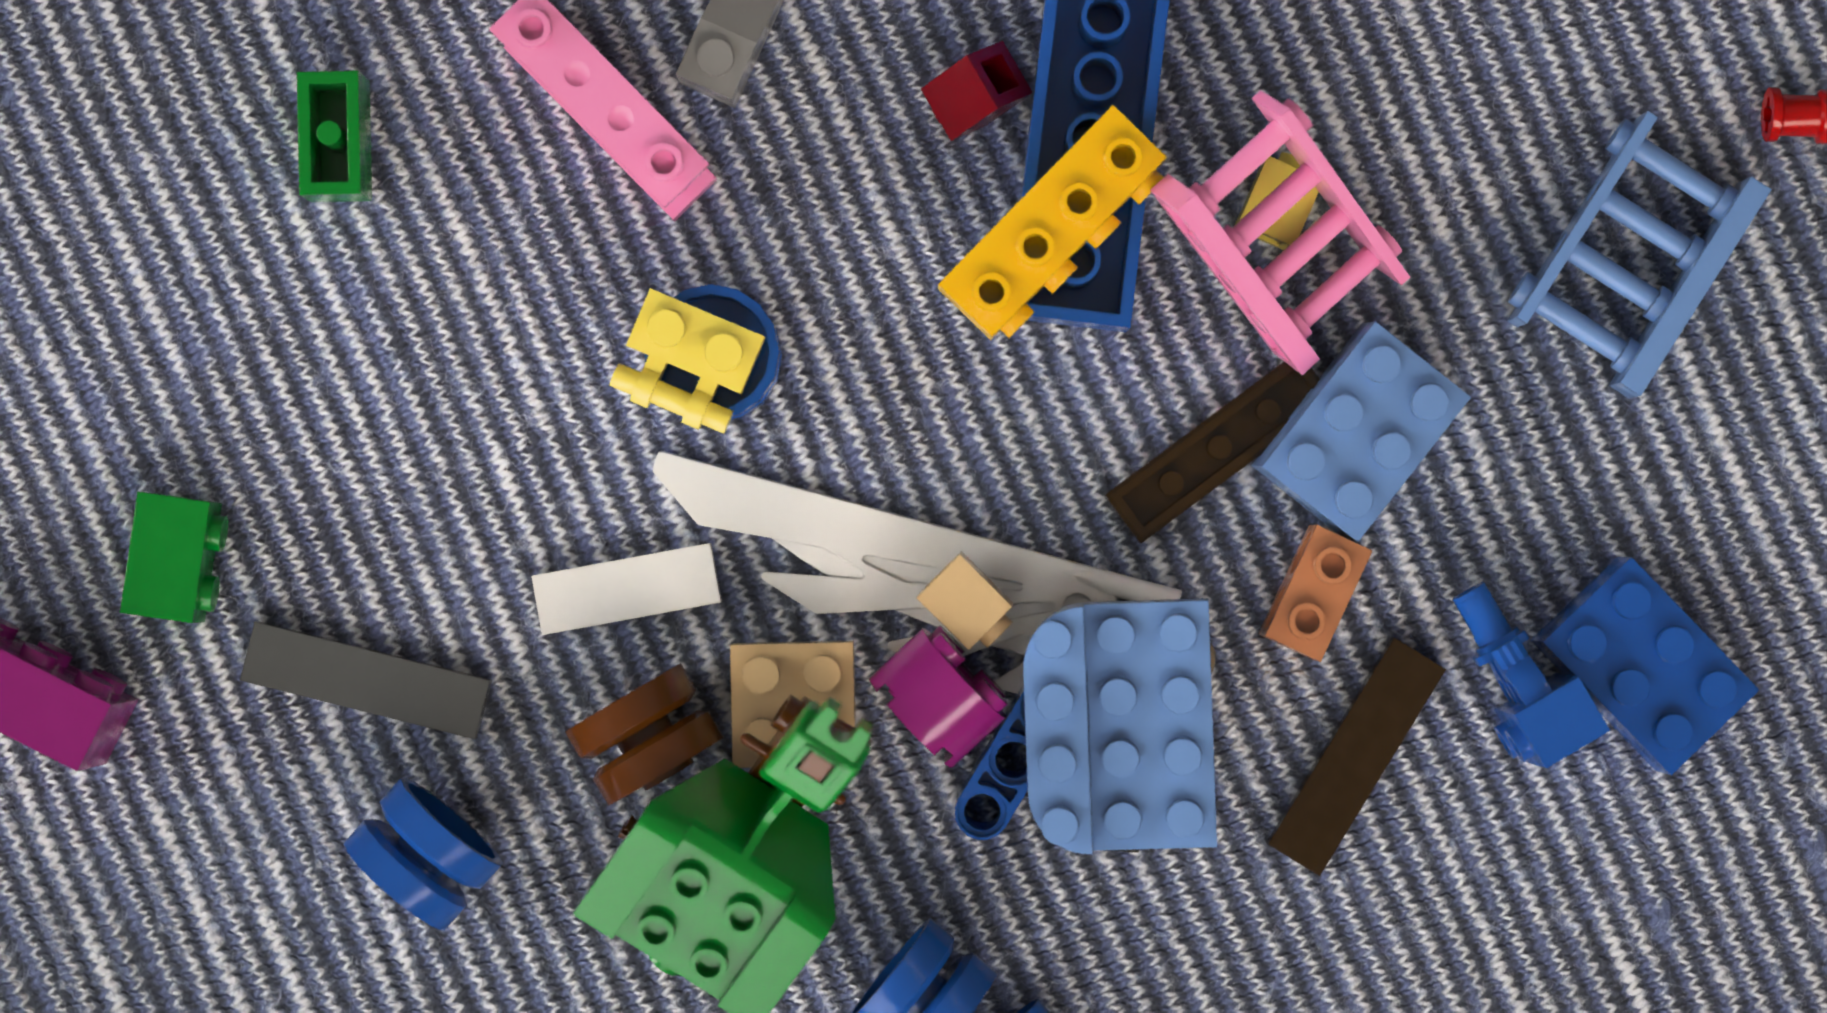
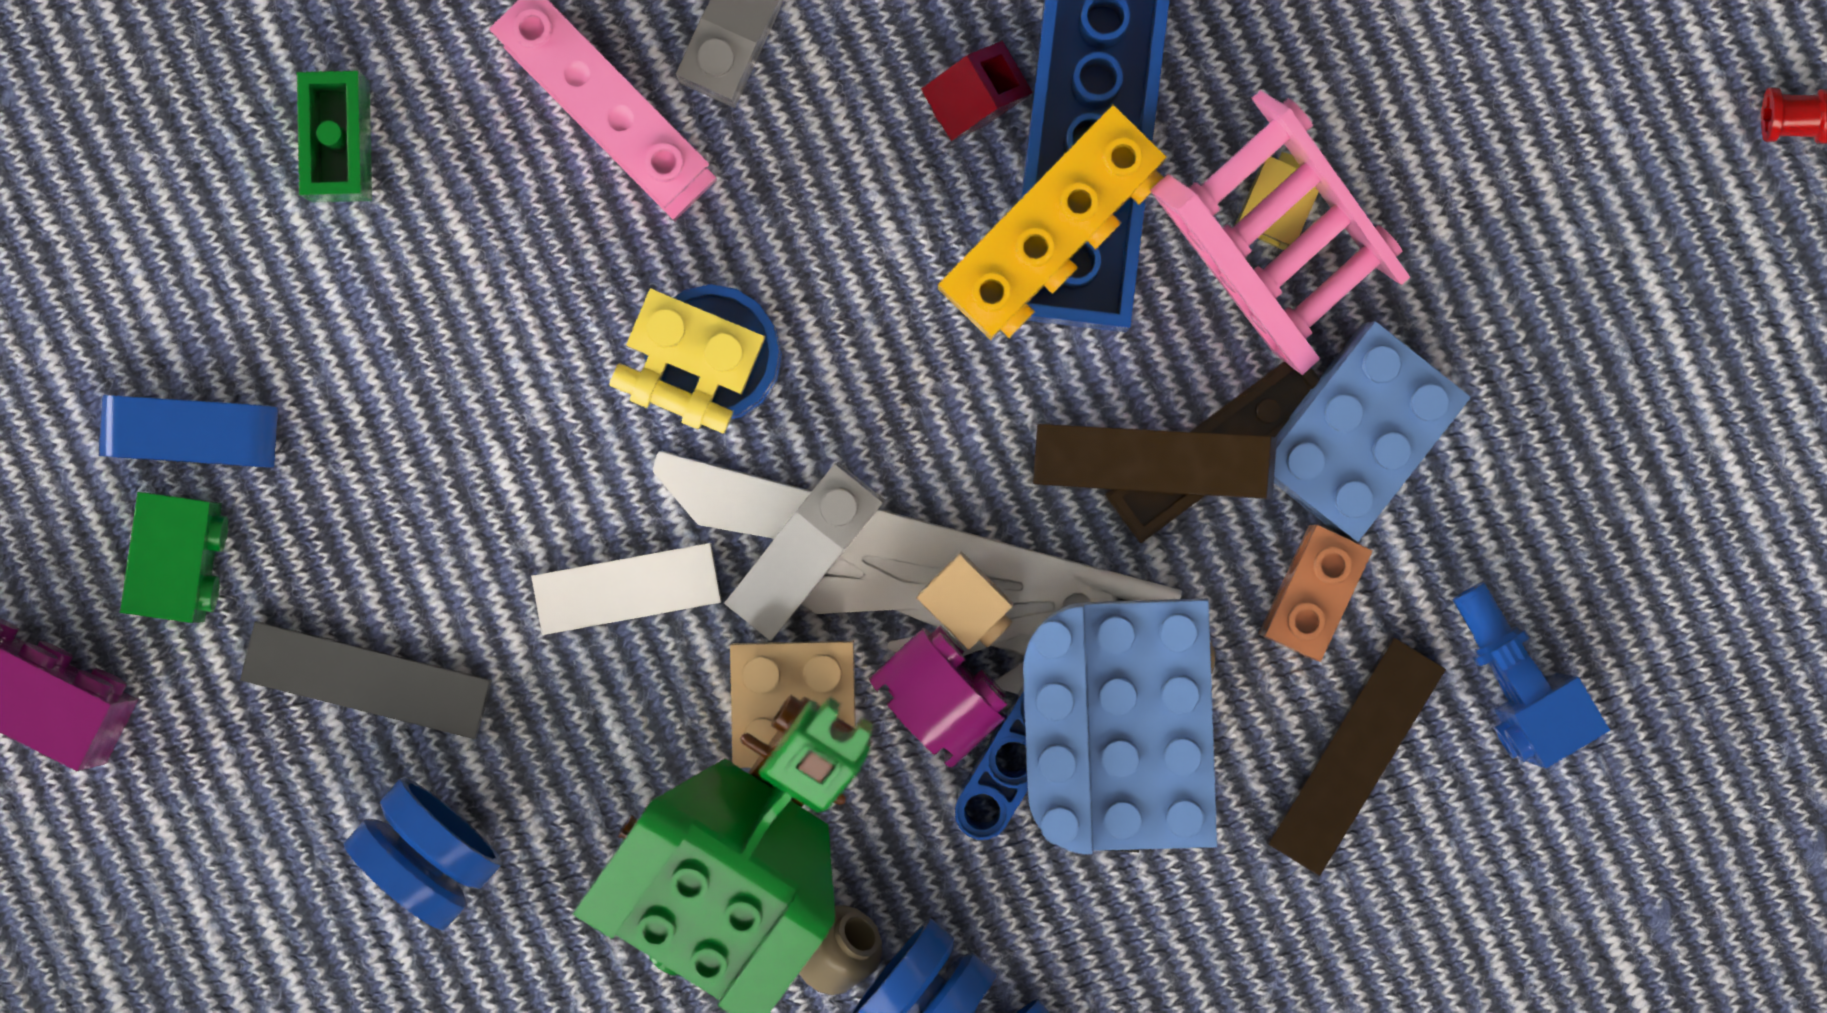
(188, 431): none -> blue beam
(645, 735): reddish brown wheel -> none
(804, 550): none -> light grey slope
(846, 954): none -> dark tan head
(1155, 461): none -> dark brown tile
(1645, 665): blue brick -> none
(1663, 307): medium blue fence -> none

